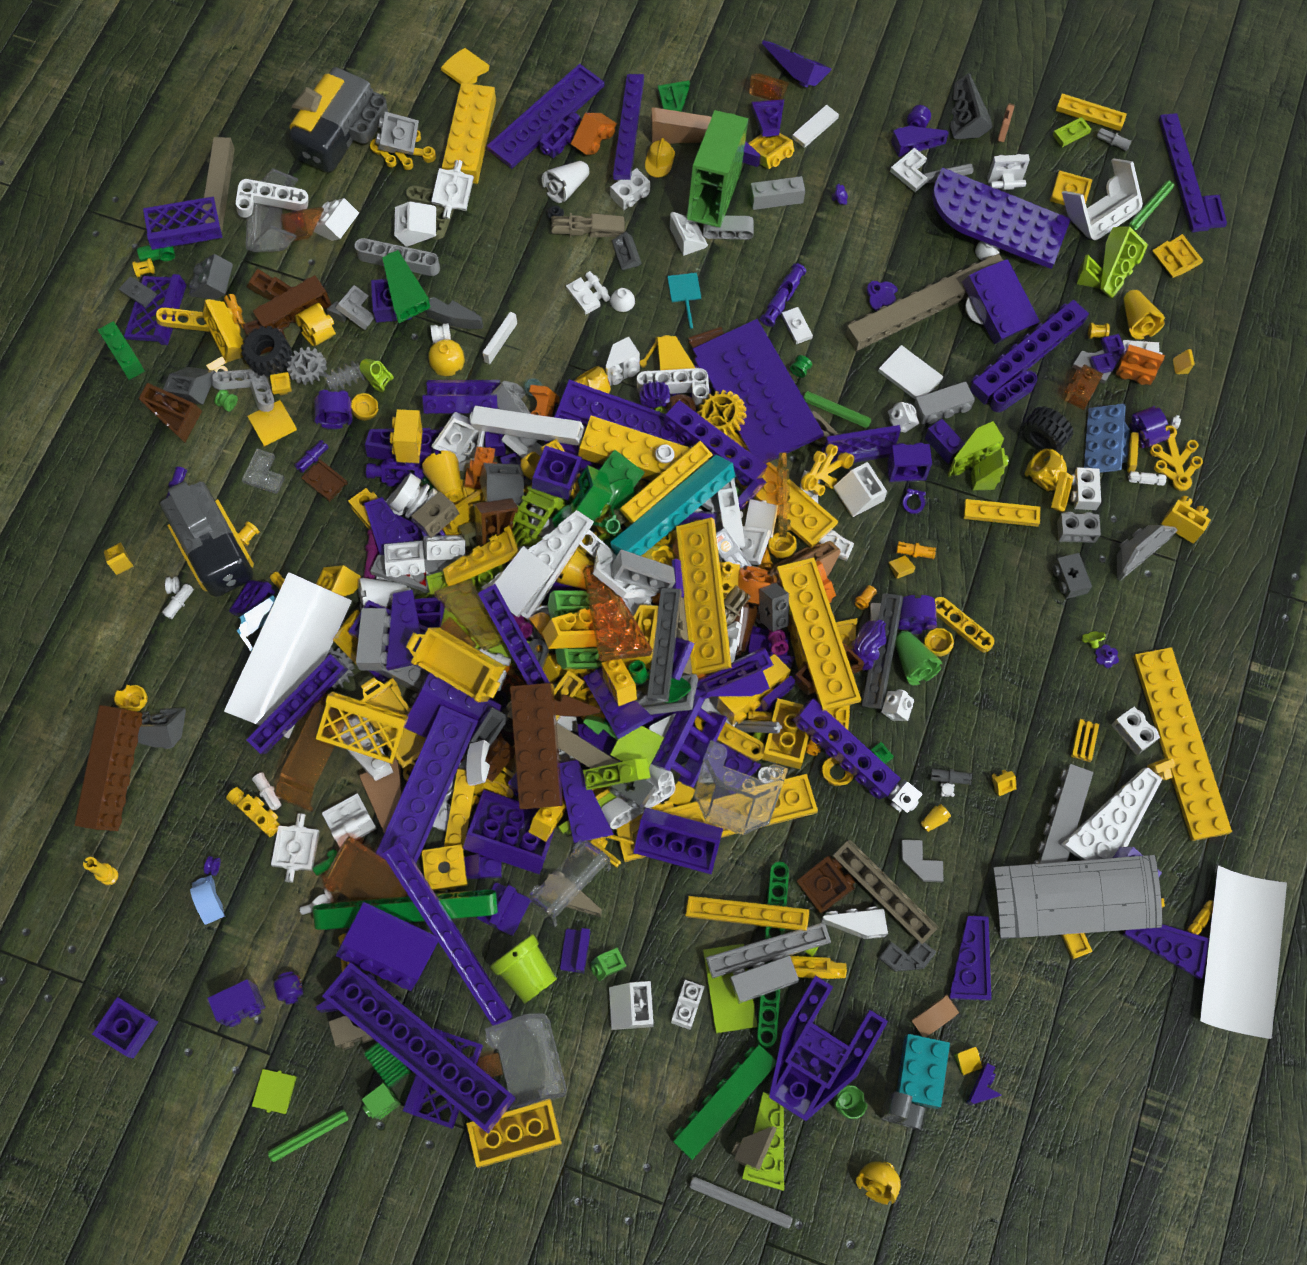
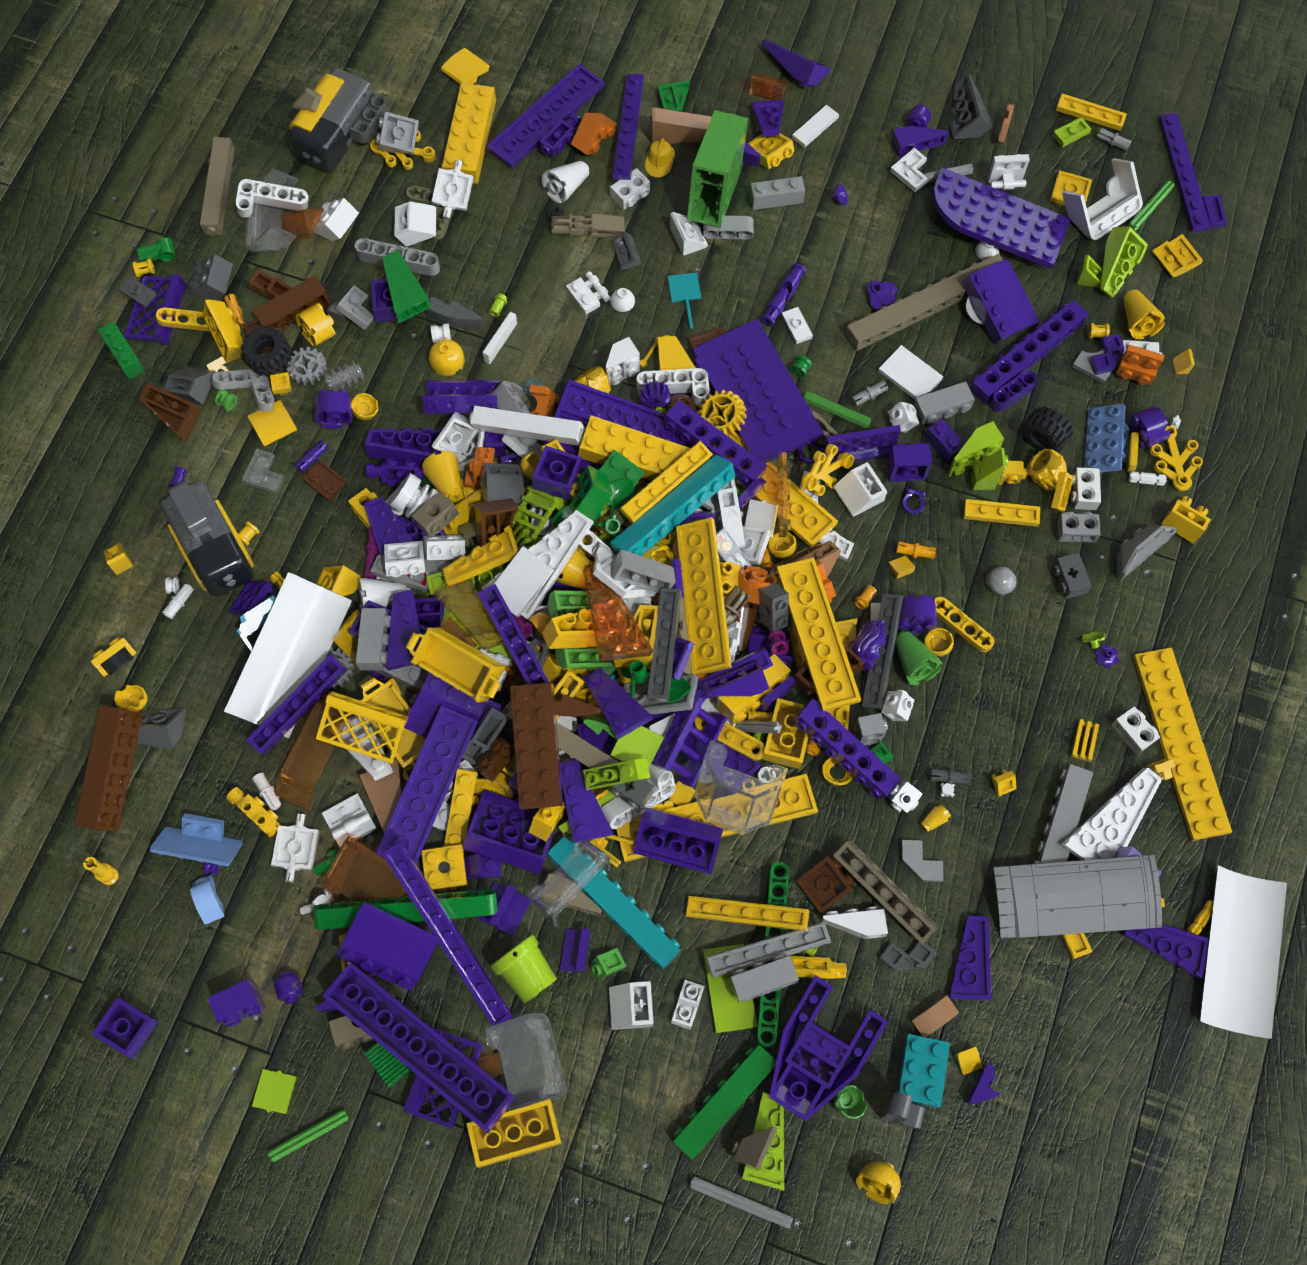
(113, 658): none -> piece
(183, 234): dark purple fence -> none
(198, 840): none -> medium blue bracket
(375, 374): lime piece -> none
(380, 1102): bright green brick -> none
(406, 436): yellow brick -> none
(476, 766): white slope -> none
(499, 301): none -> lime pin
(619, 681): yellow brick -> none
(623, 912): none -> teal brick
(664, 454): white plate -> none
(802, 458): none -> dark purple piece
(869, 393): none -> light grey pin
(870, 729): none -> light grey brick
(1001, 580): none -> light grey hair
(1013, 473): none -> yellow brick
(1083, 386): clear orange brick -> none

